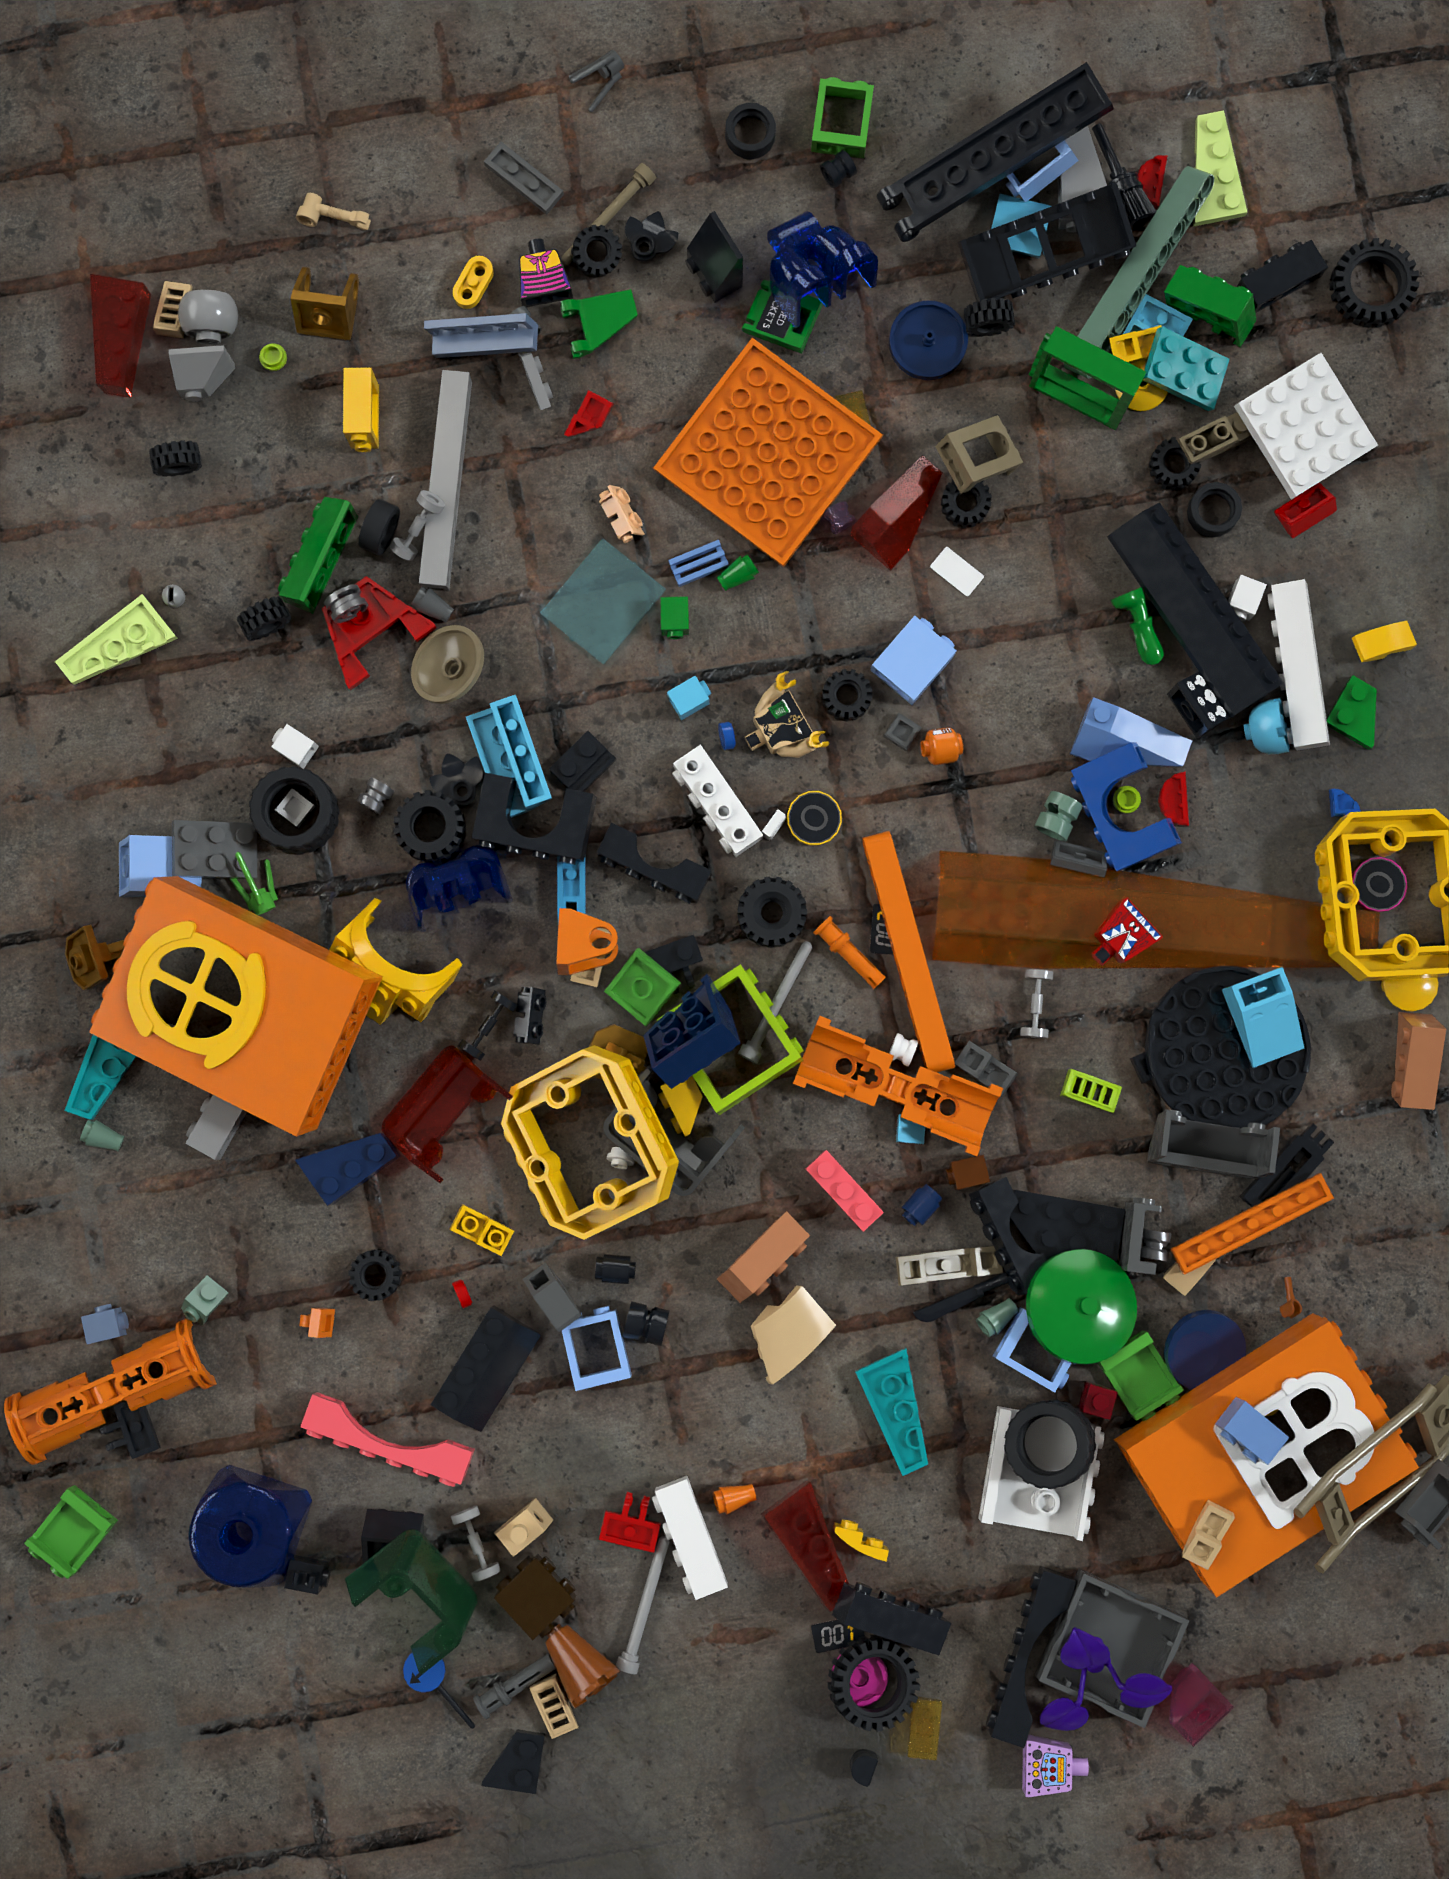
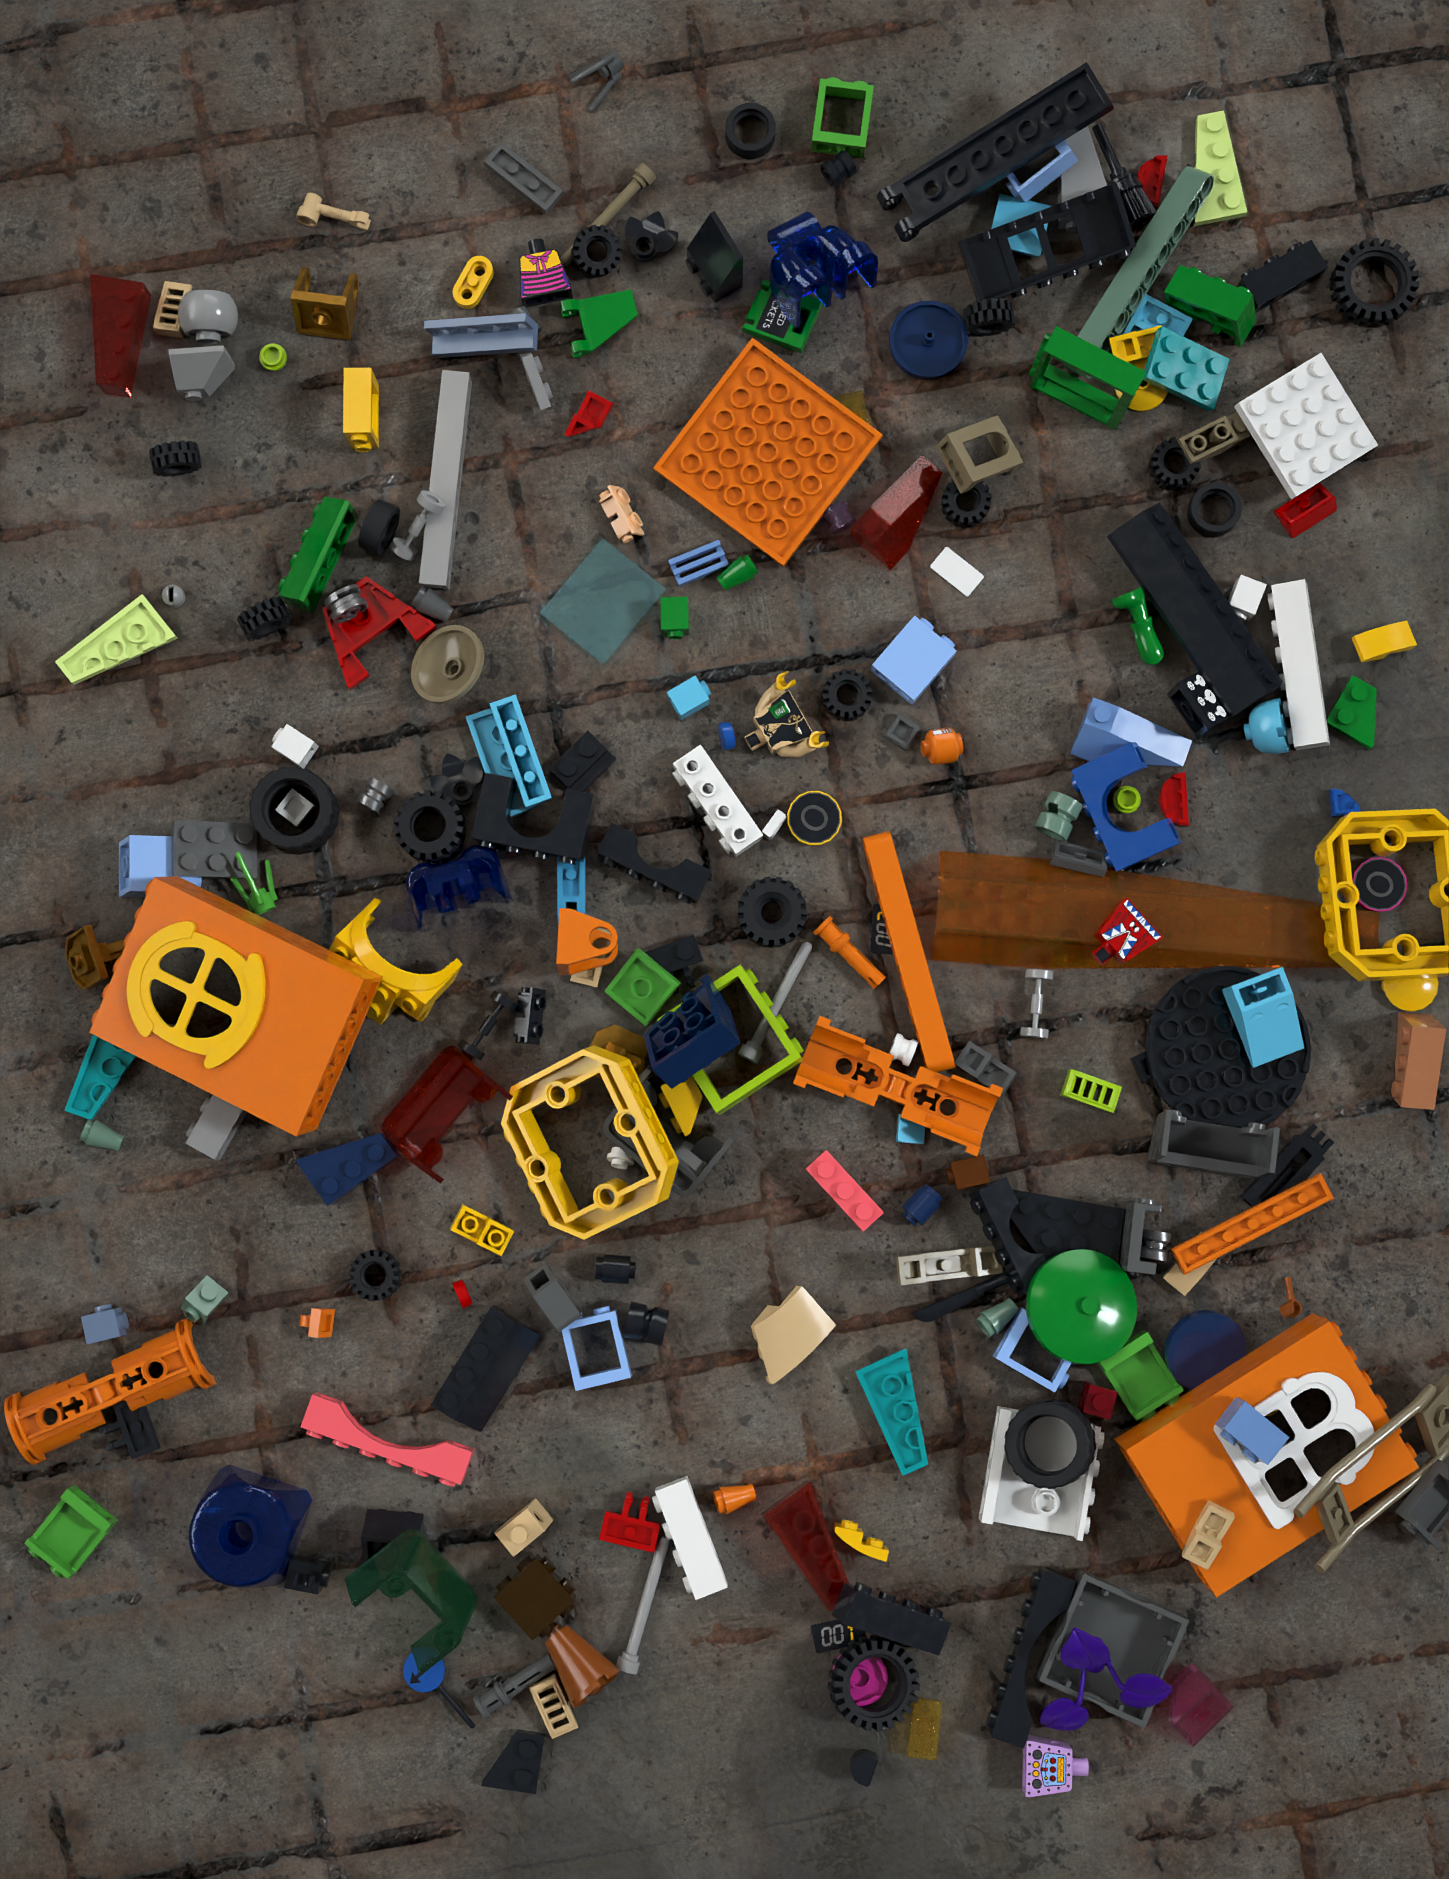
(476, 1544): light grey wheel -> none
(764, 1258): nougat wedge -> none

